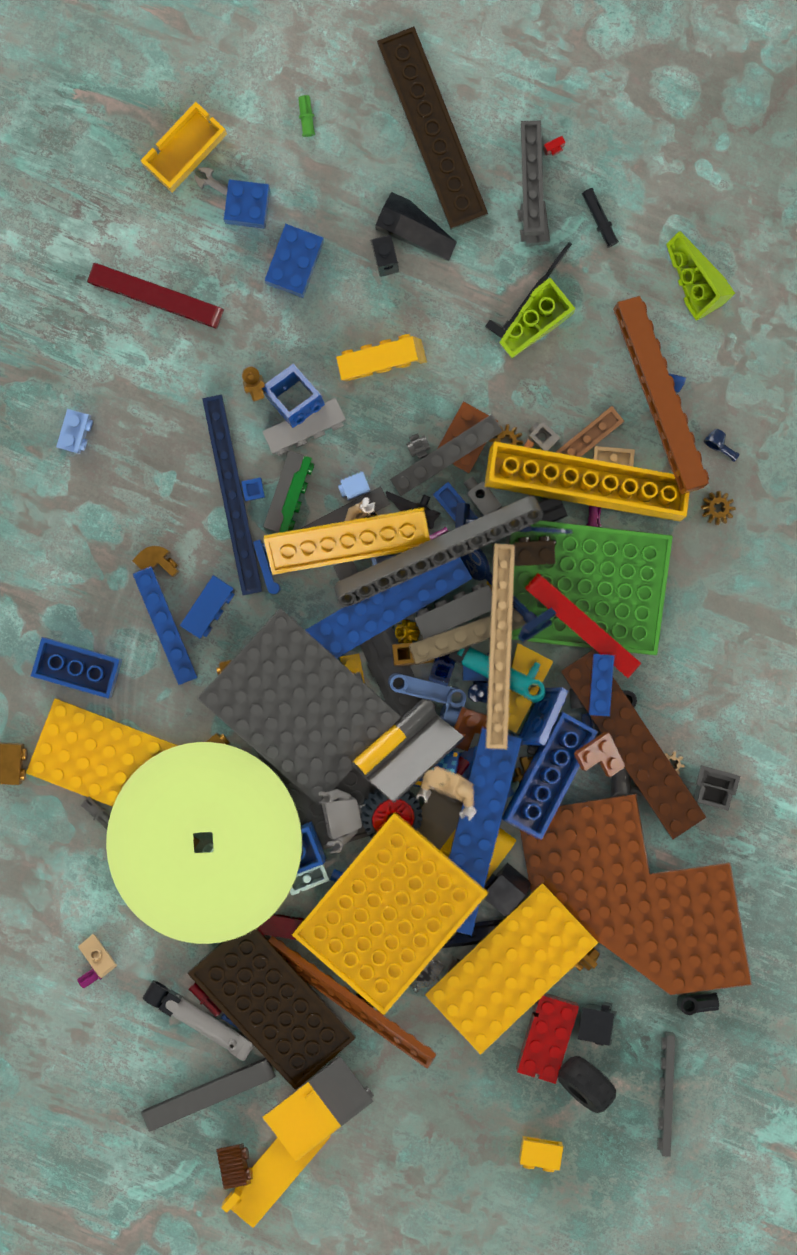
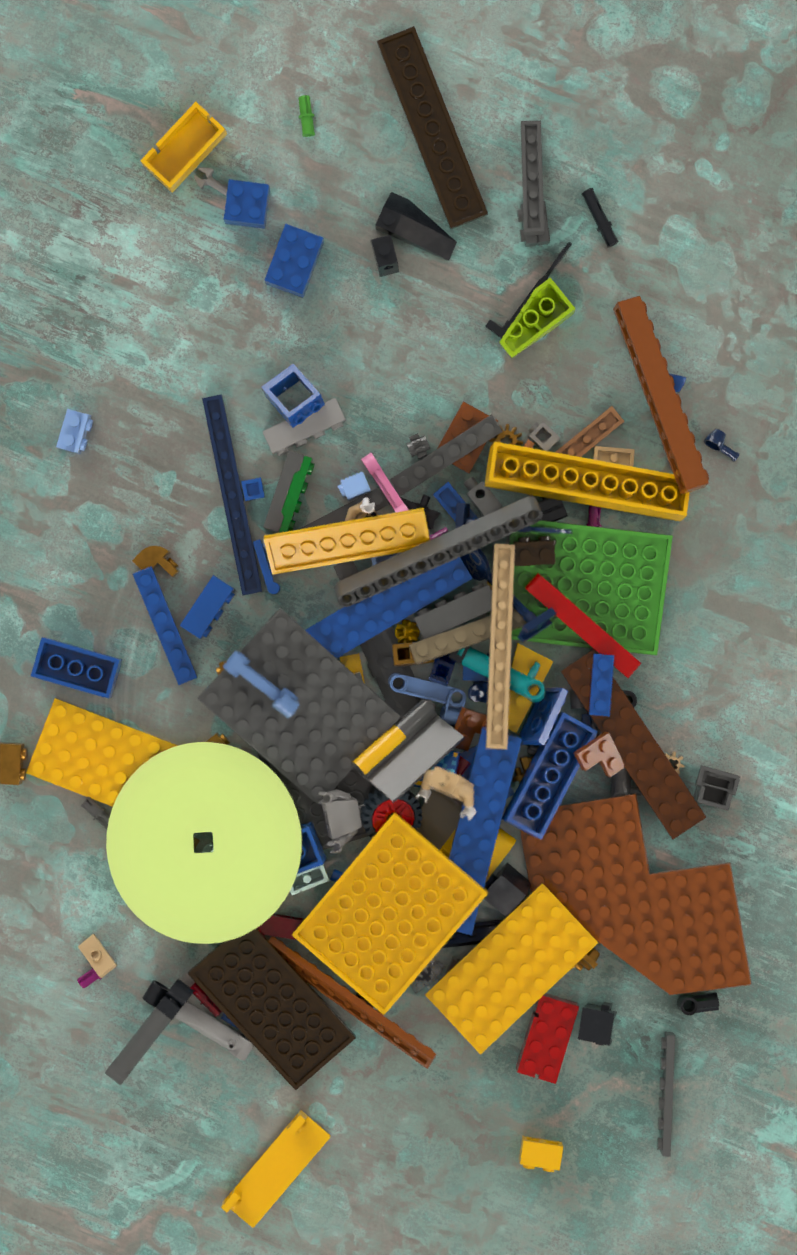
(149, 1031): none -> dark grey piece
(155, 295): dark red beam -> none
(208, 1094): dark grey beam -> none
(234, 1166): reddish brown brick -> none
(253, 383): pearl gold hips -> none
(284, 700): none -> medium blue piece
(318, 1108): door -> none
(380, 357): yellow wedge -> none
(384, 483): none -> bright pink piece
(554, 146): red plate -> none
(587, 1084): black tyre -> none
(702, 283): lime wedge -> none
(715, 501): pearl gold gear -> none

